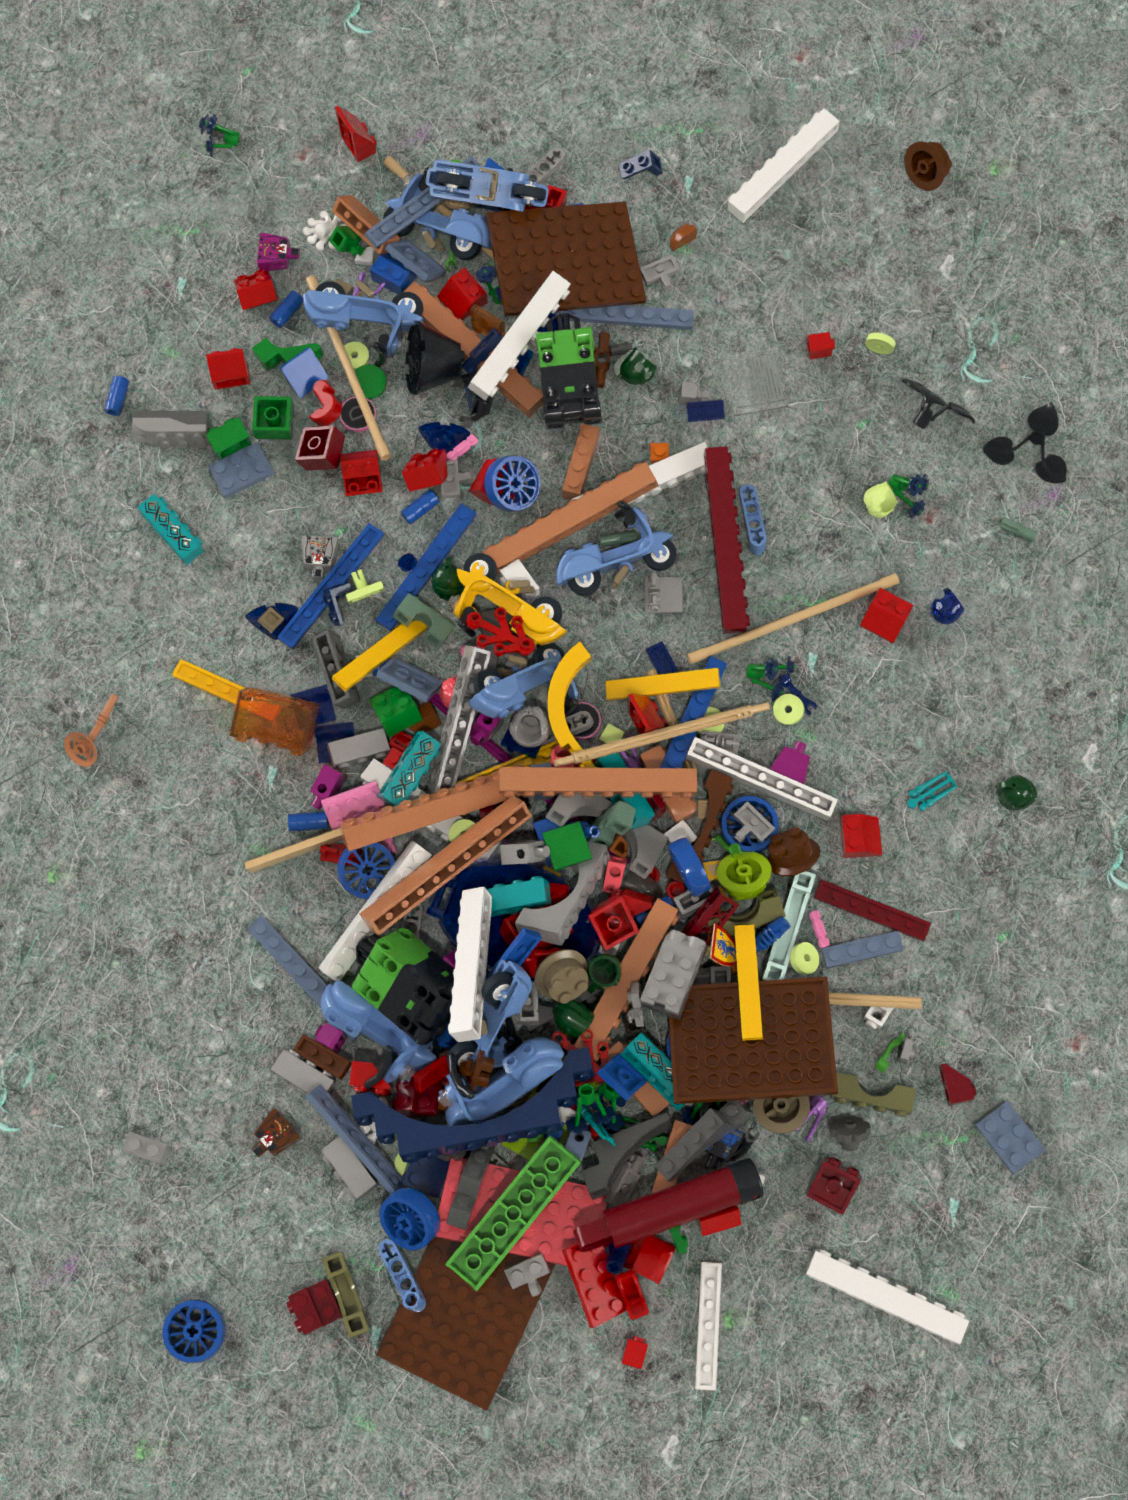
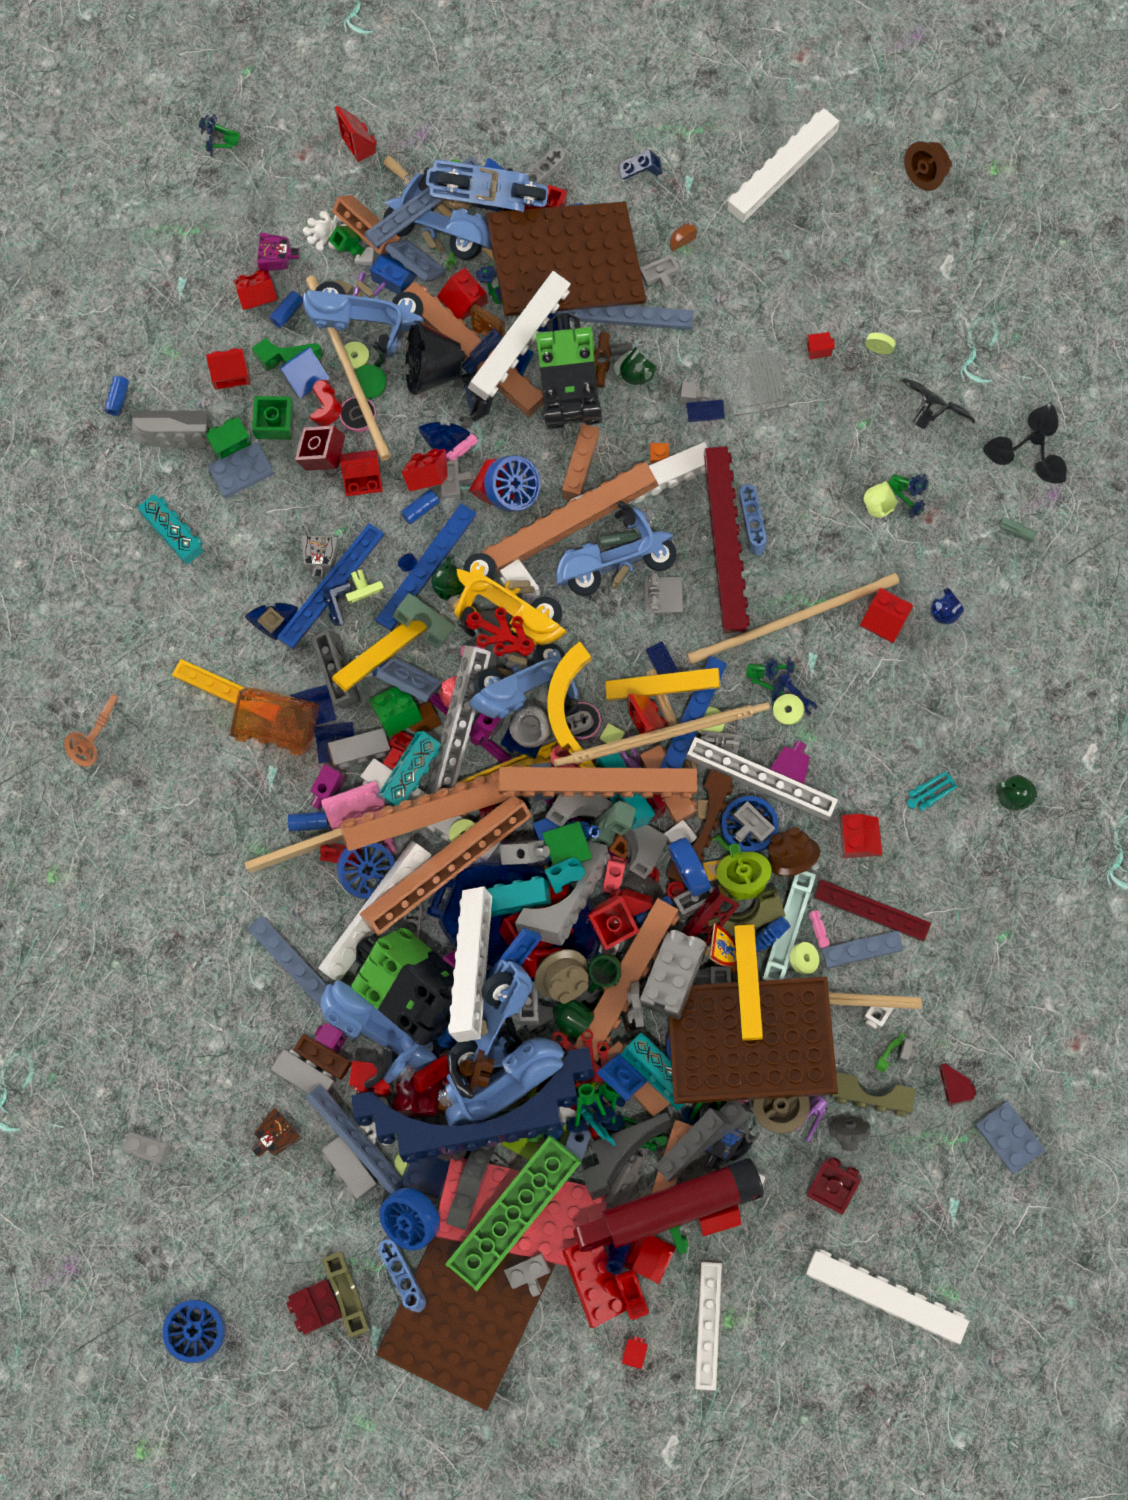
(564, 873): none -> teal leg

